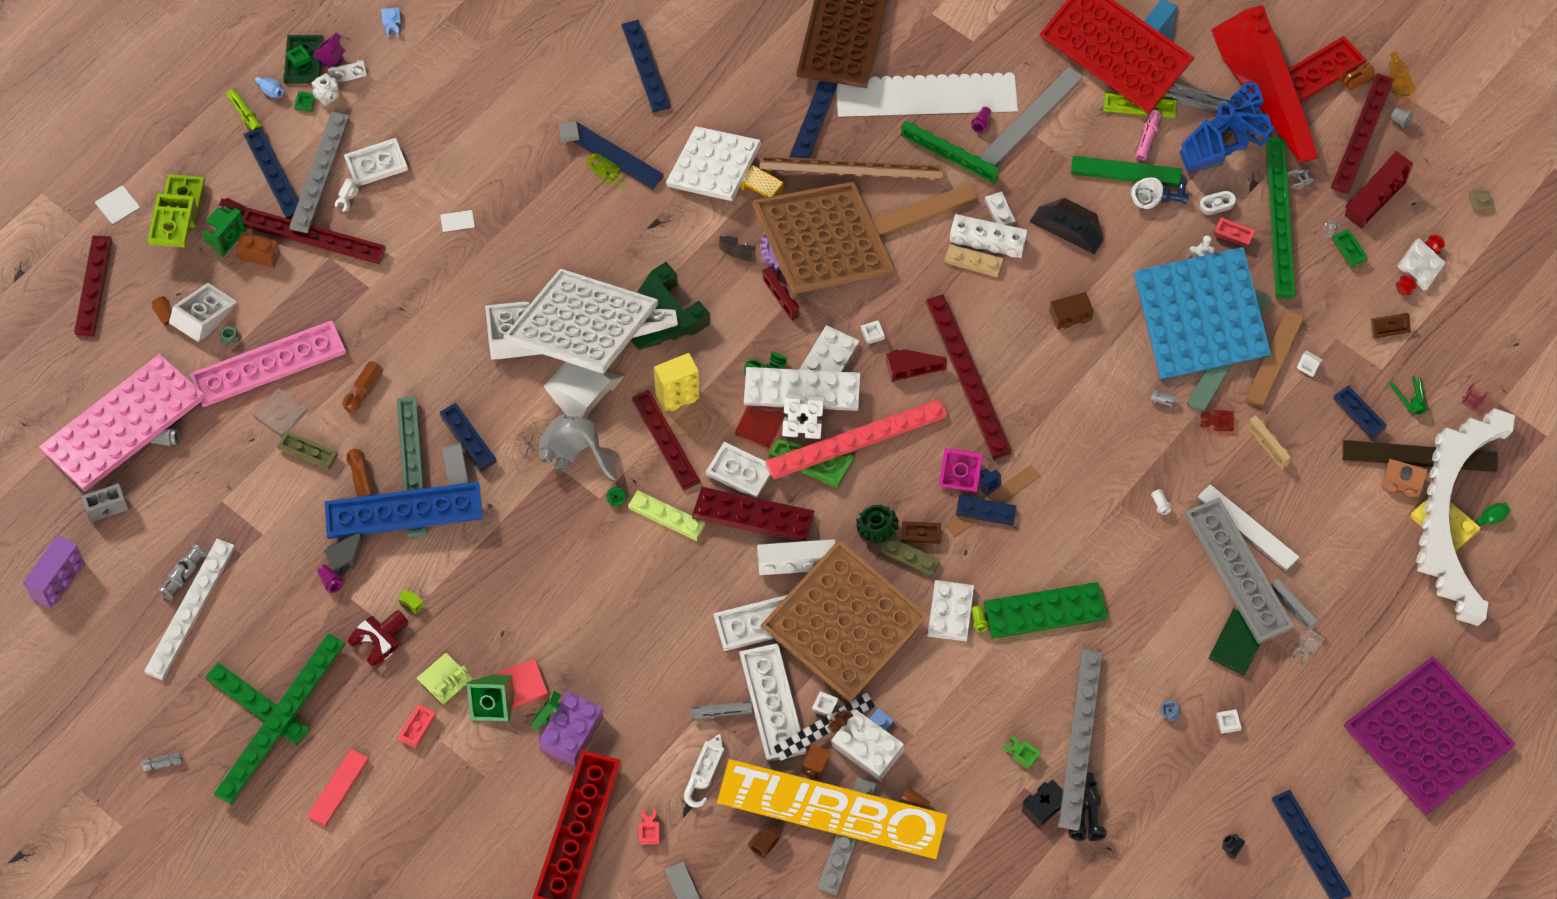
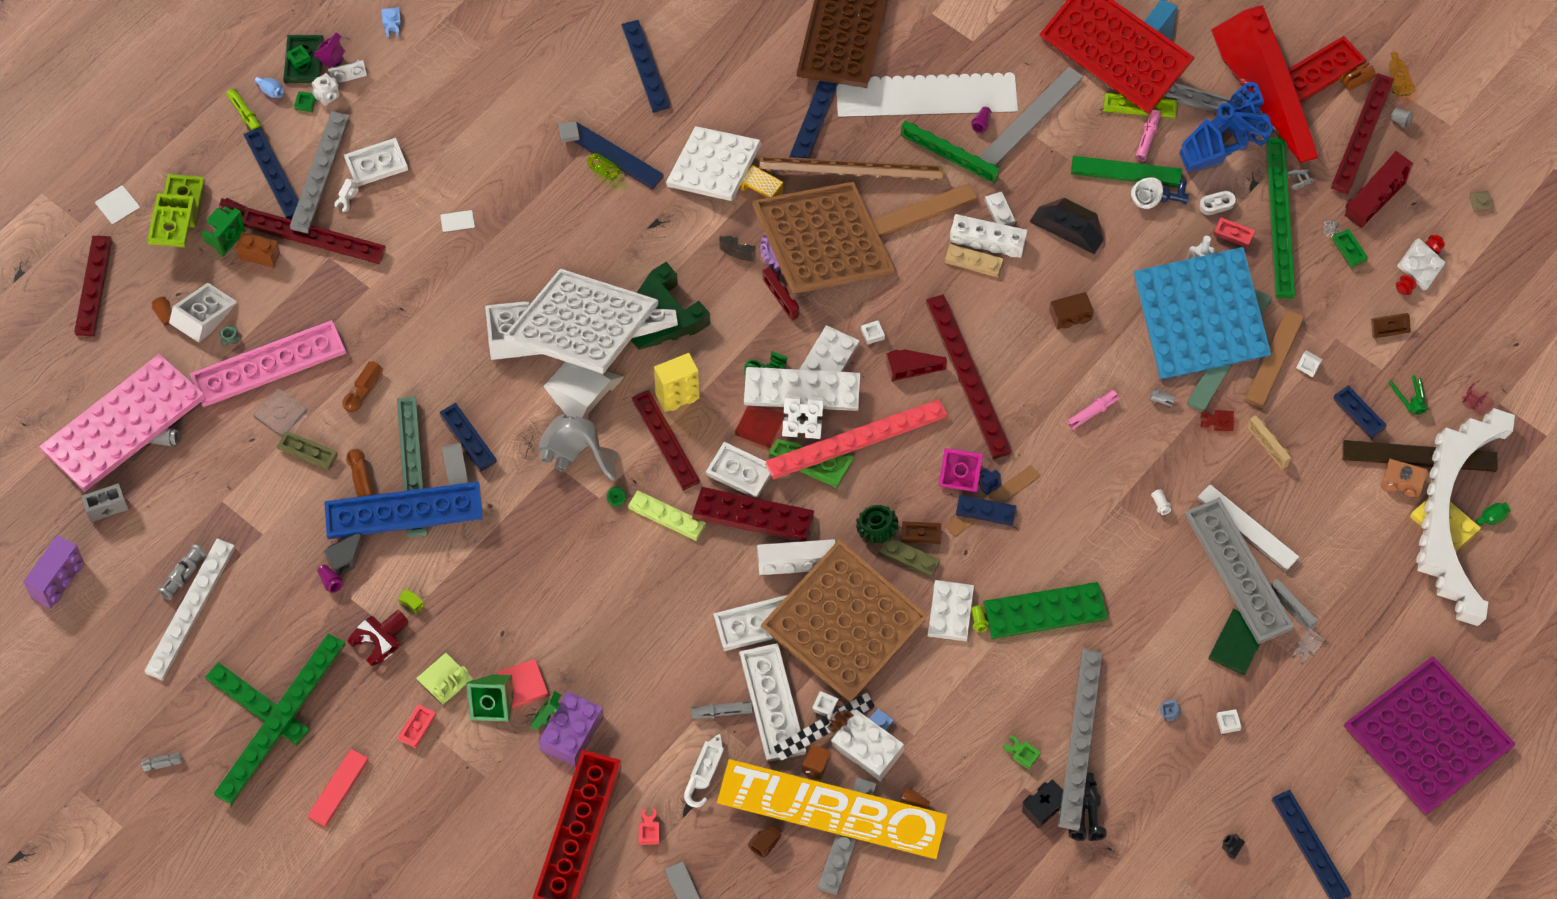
(1099, 405): none -> bright pink pin

